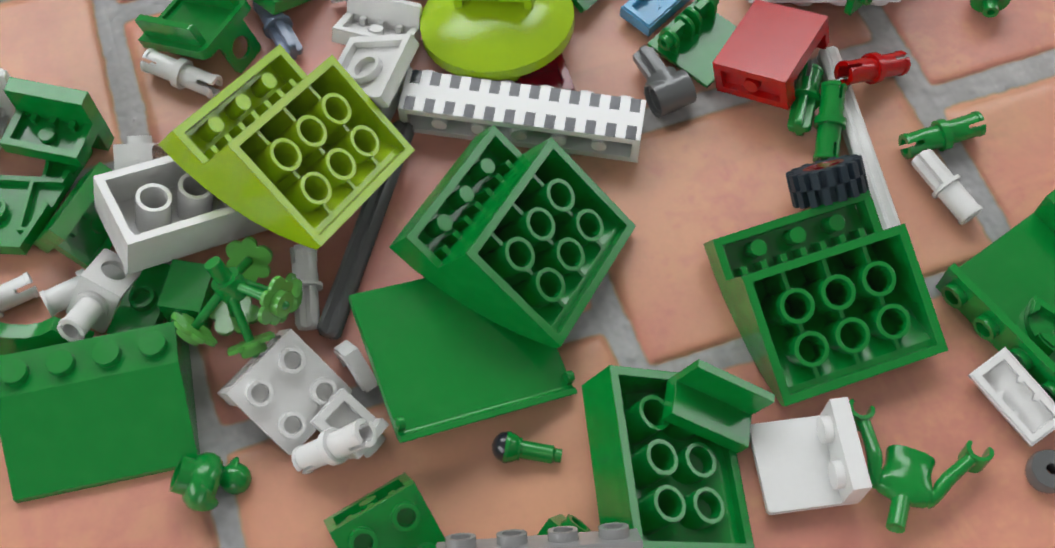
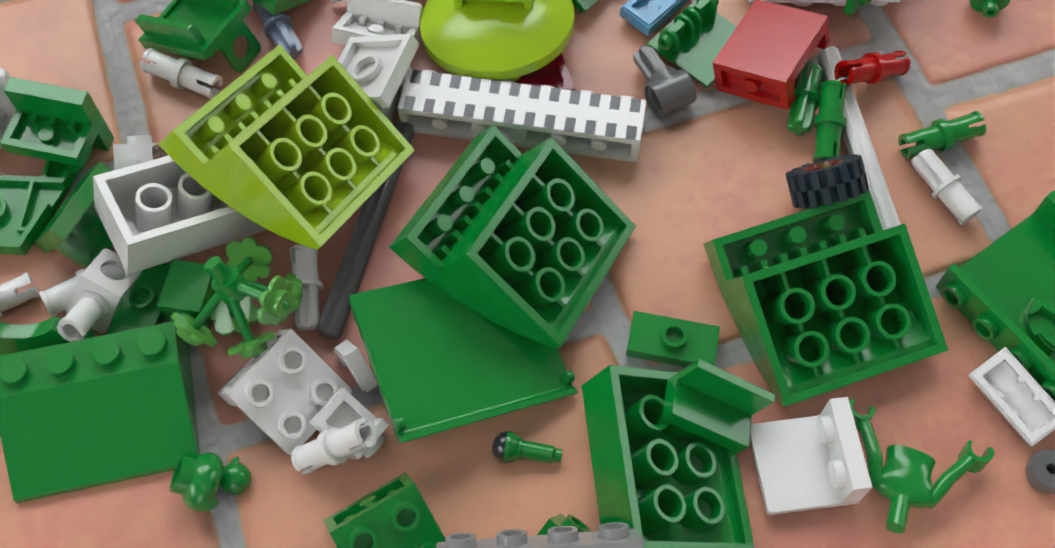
(671, 340): none -> green plate

